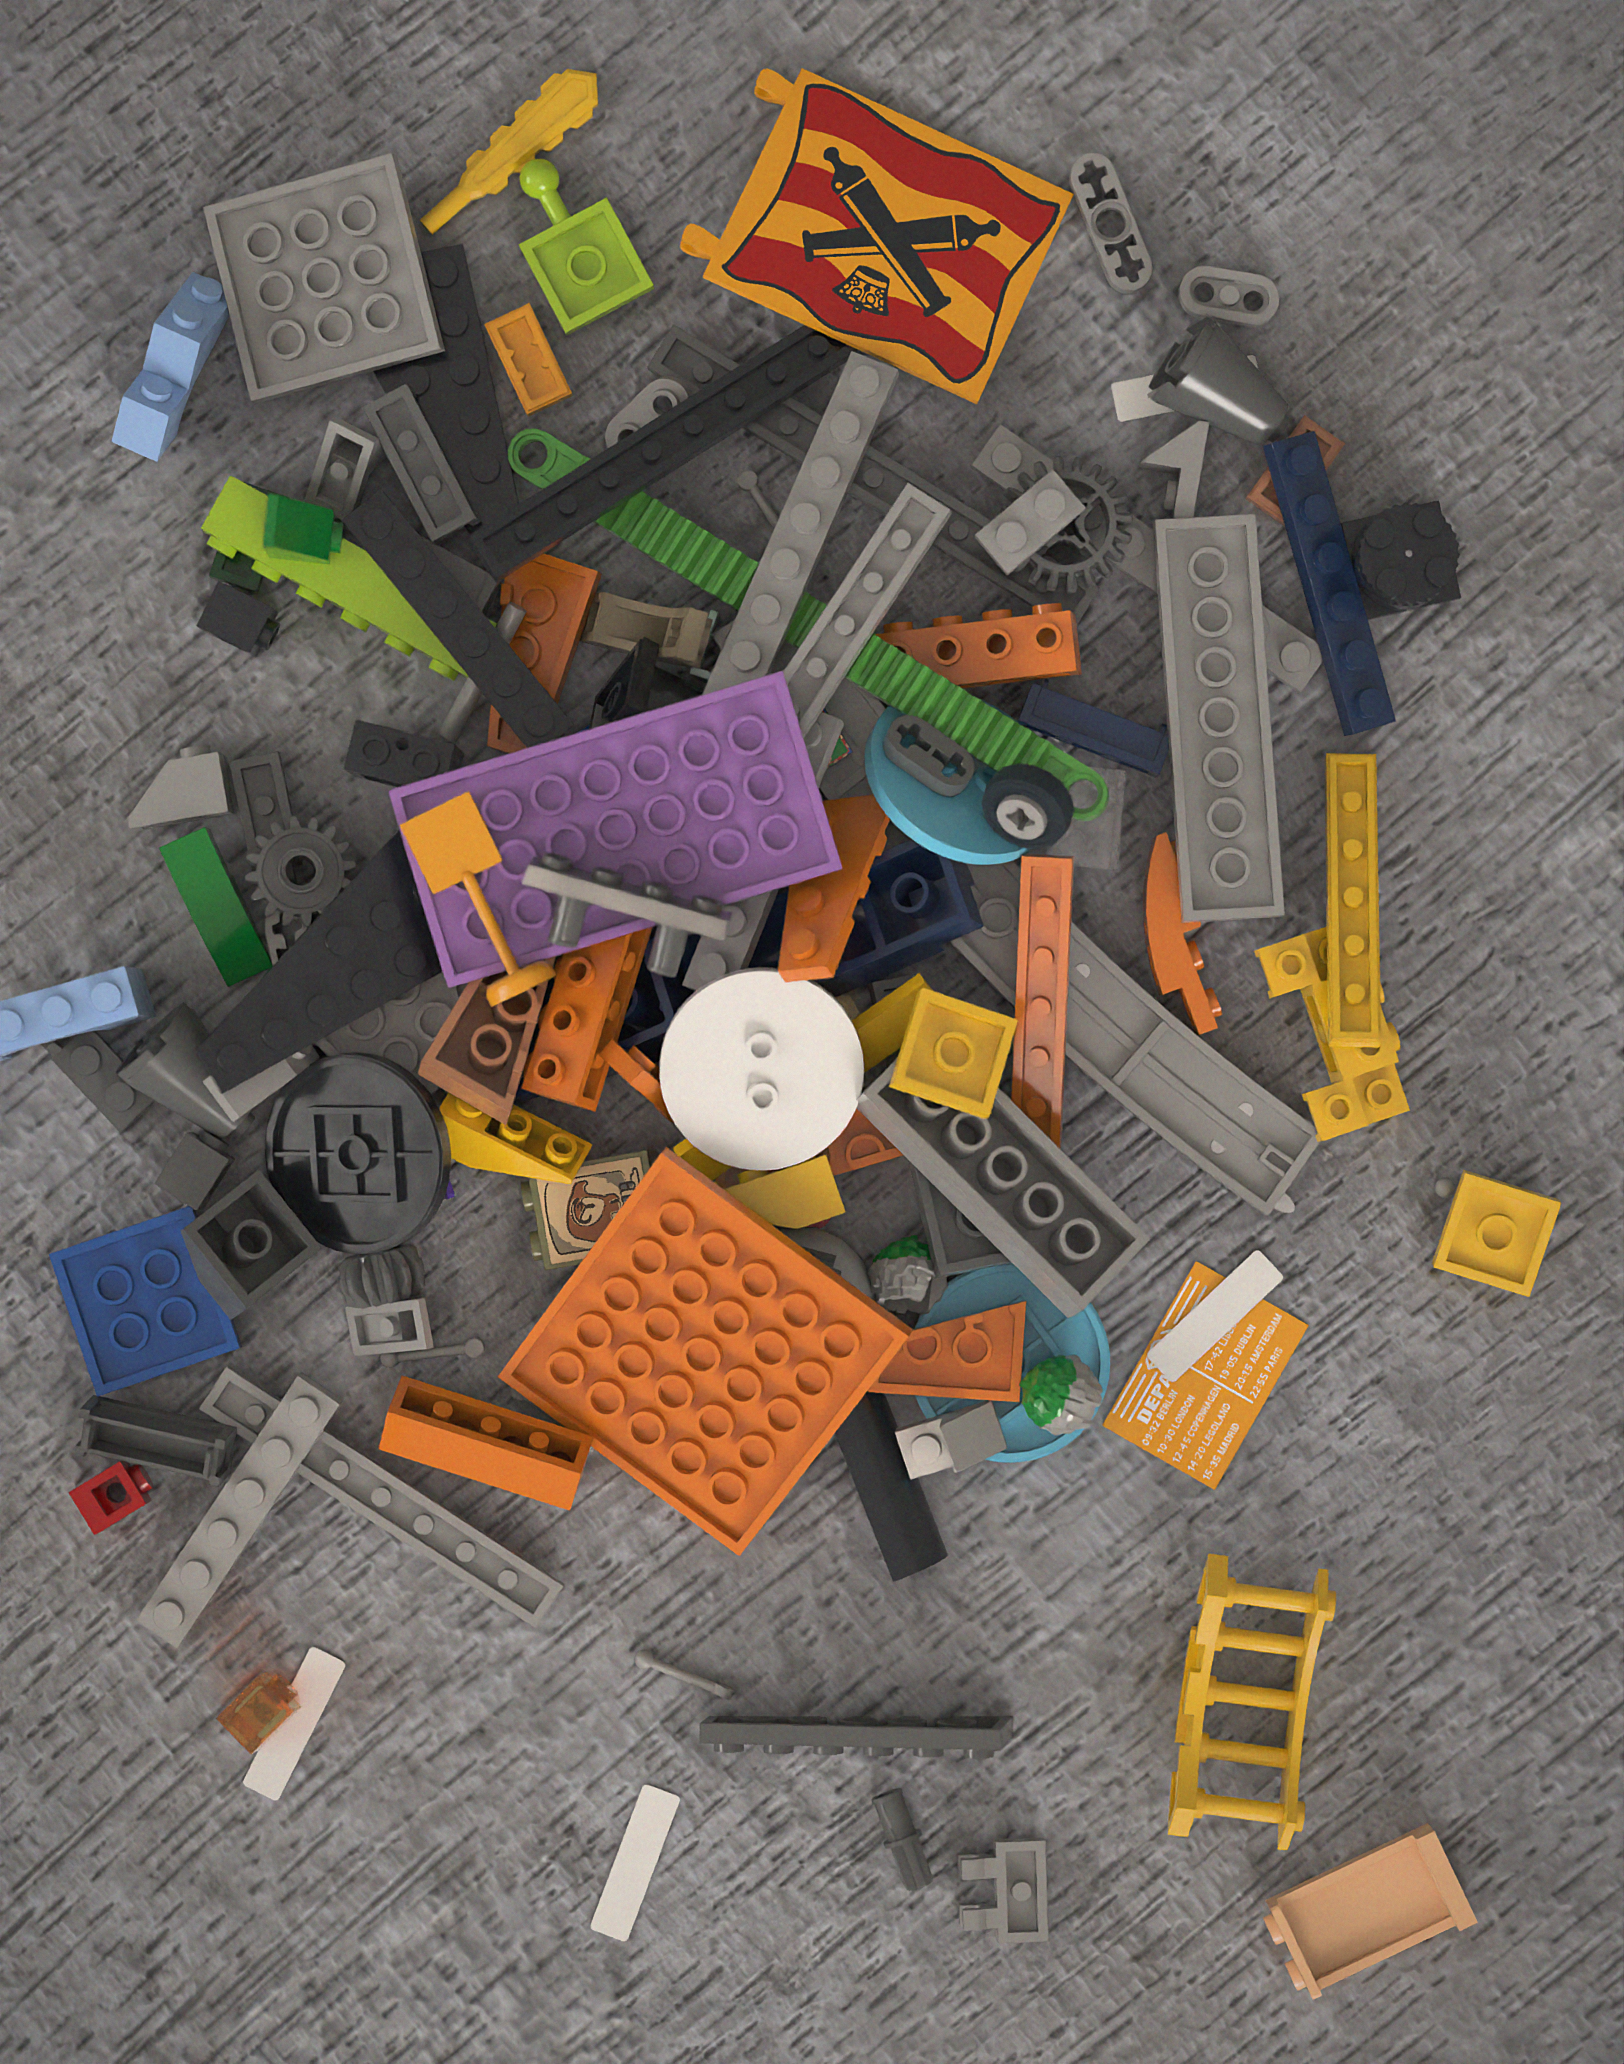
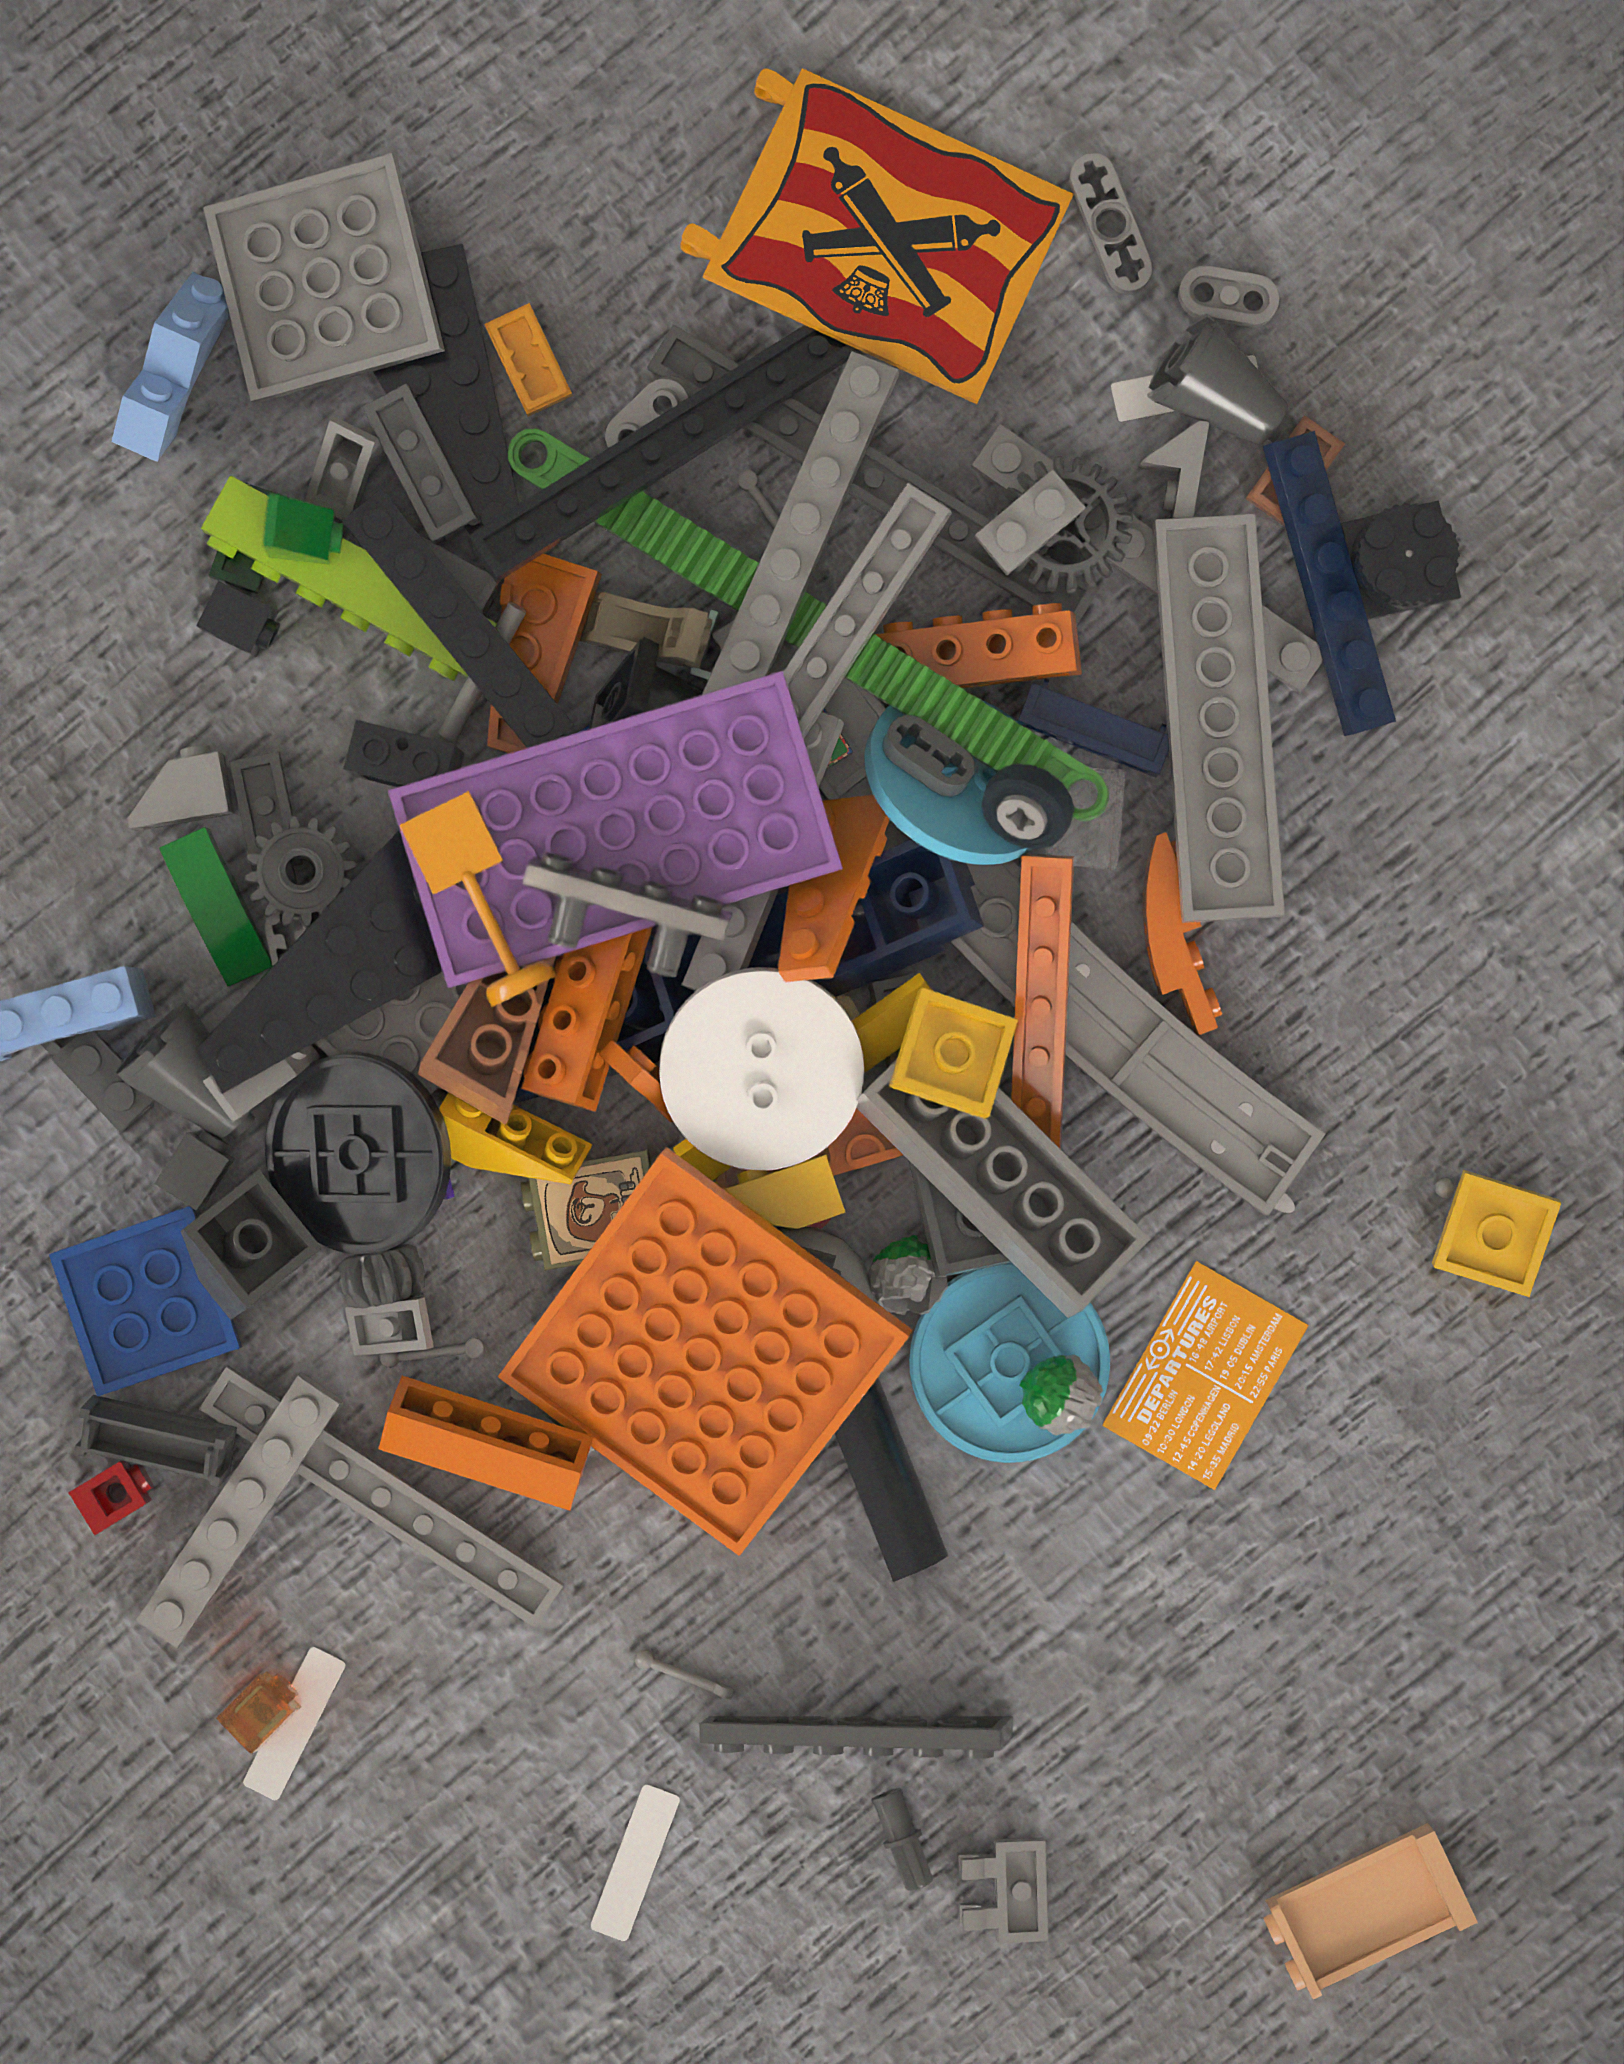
(538, 126): yellow sword -> none
(583, 258): lime plate -> none
(951, 1440): light grey slope -> none
(961, 1358): orange wing -> none
(1202, 1689): yellow fence -> none
(1214, 1316): white sticker -> none
(1352, 900): yellow tile -> none
(1364, 1077): yellow bracket -> none

